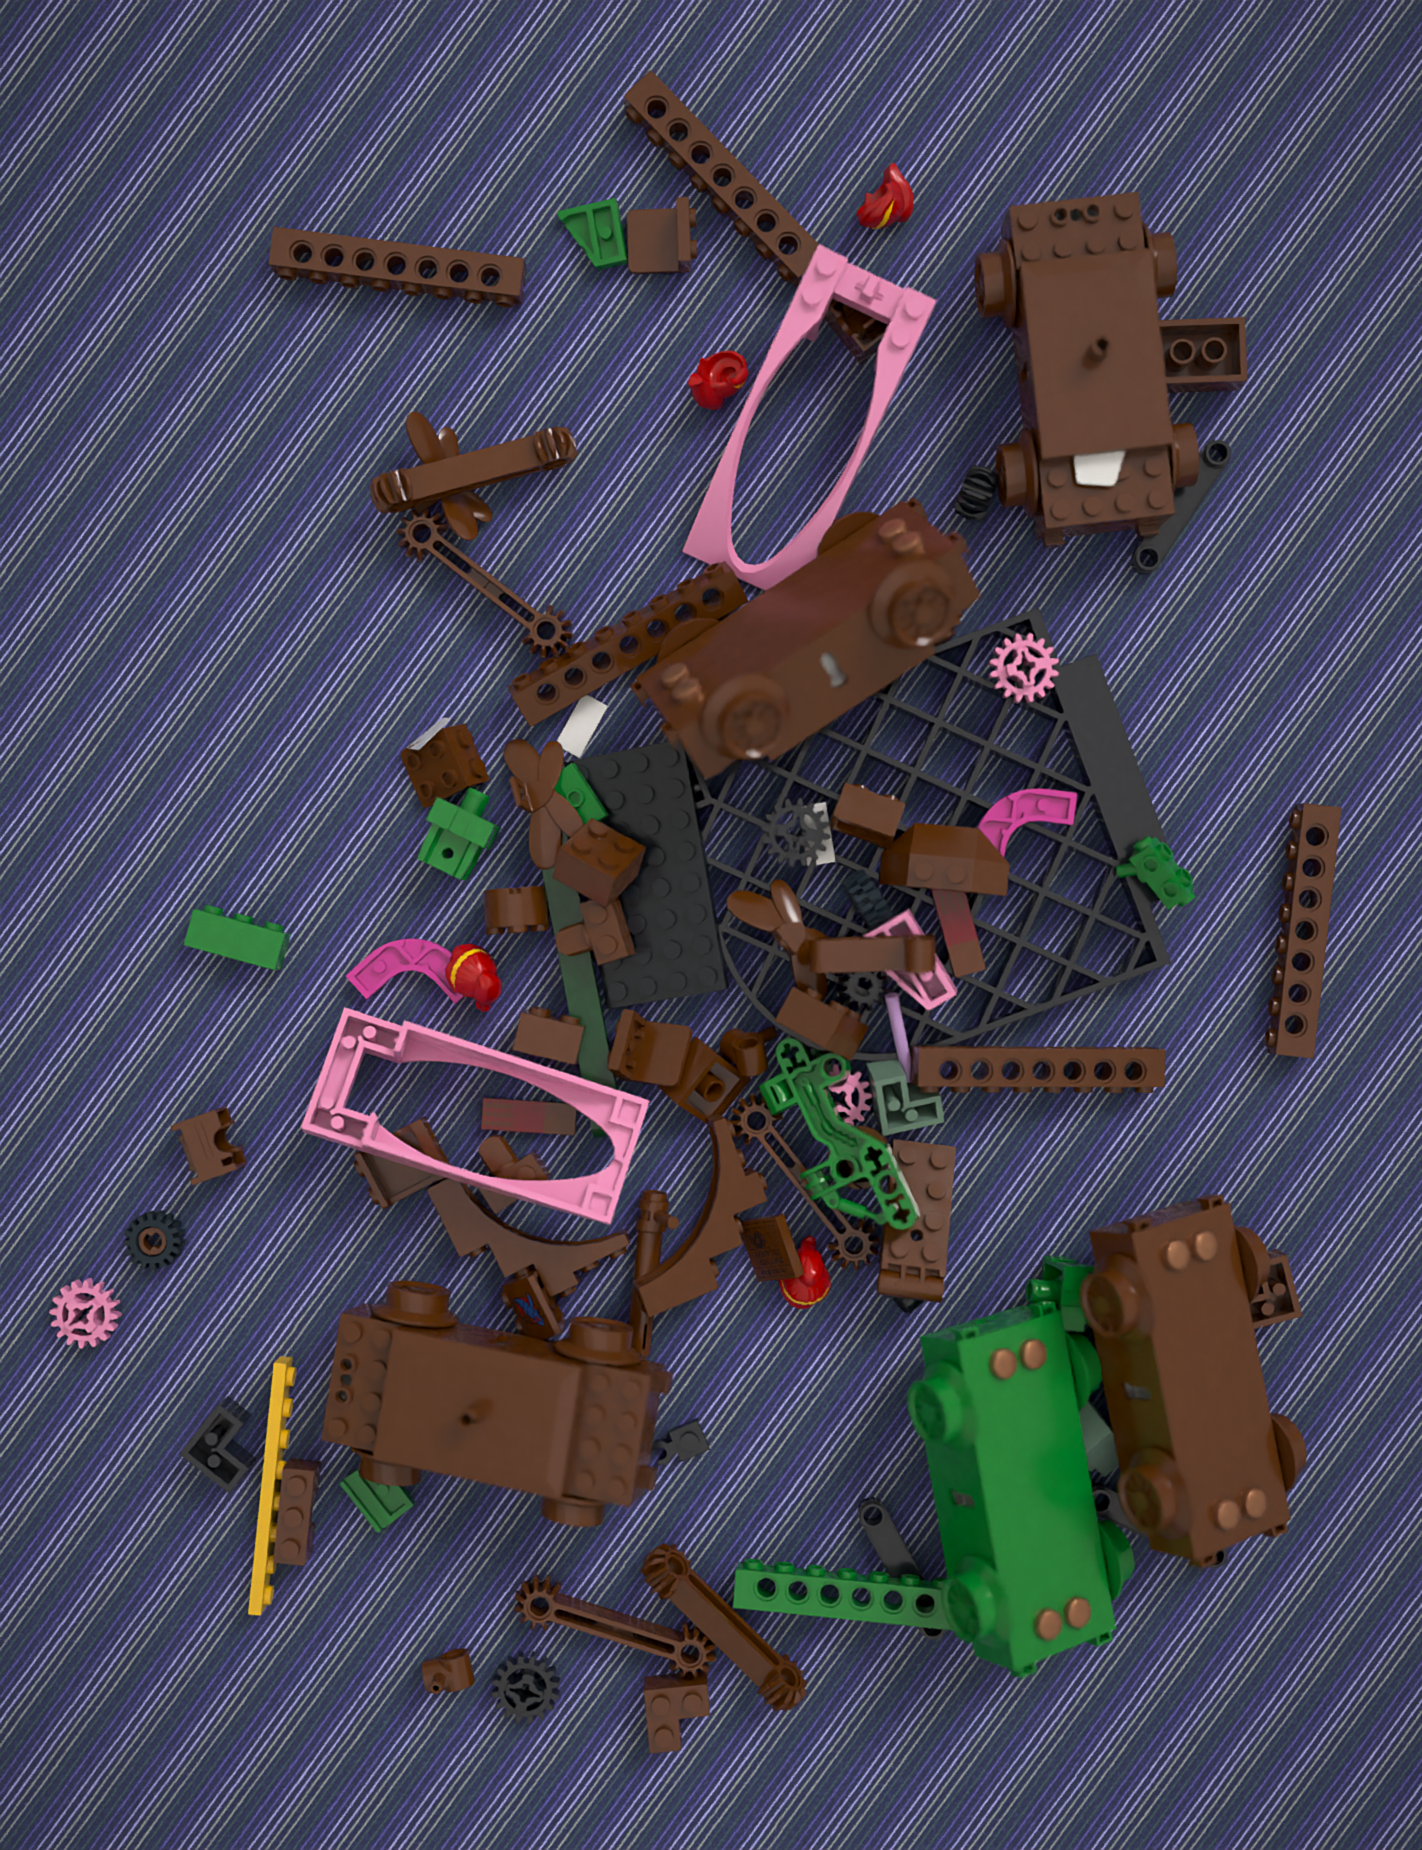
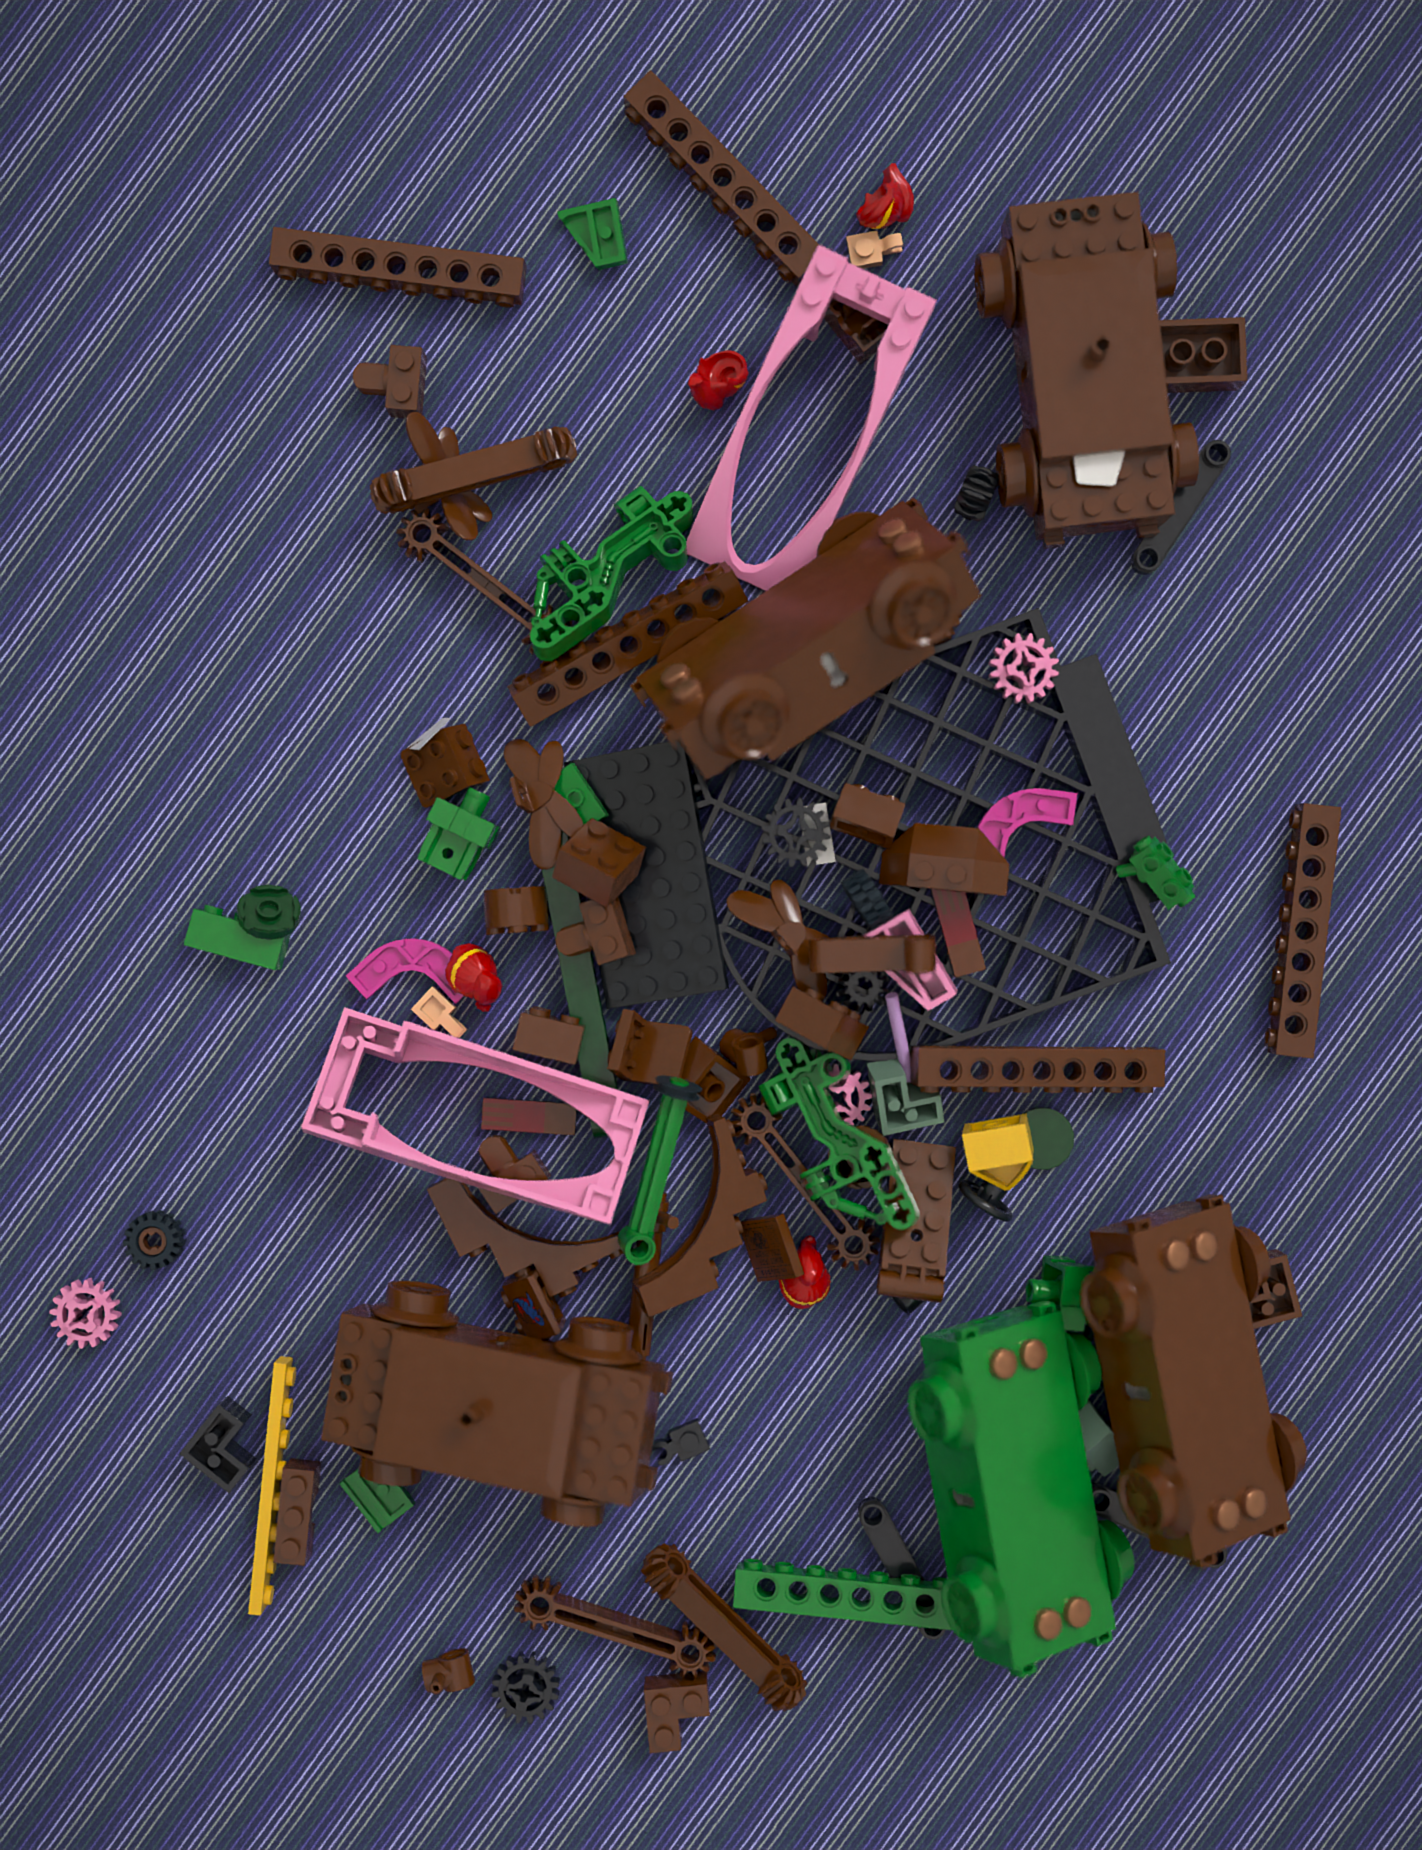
(207, 1145): reddish brown piece -> none
(268, 912): none -> dark green tile
(393, 1180): reddish brown panel -> none
(399, 381): none -> reddish brown brick
(437, 1011): none -> light nougat plate
(581, 725): white sticker -> none
(648, 530): none -> green beam
(656, 1167): none -> green piece
(661, 239): reddish brown bracket -> none
(867, 249): none -> light nougat plate
(1001, 1156): none -> yellow piece
(1050, 1136): none -> dark green tile

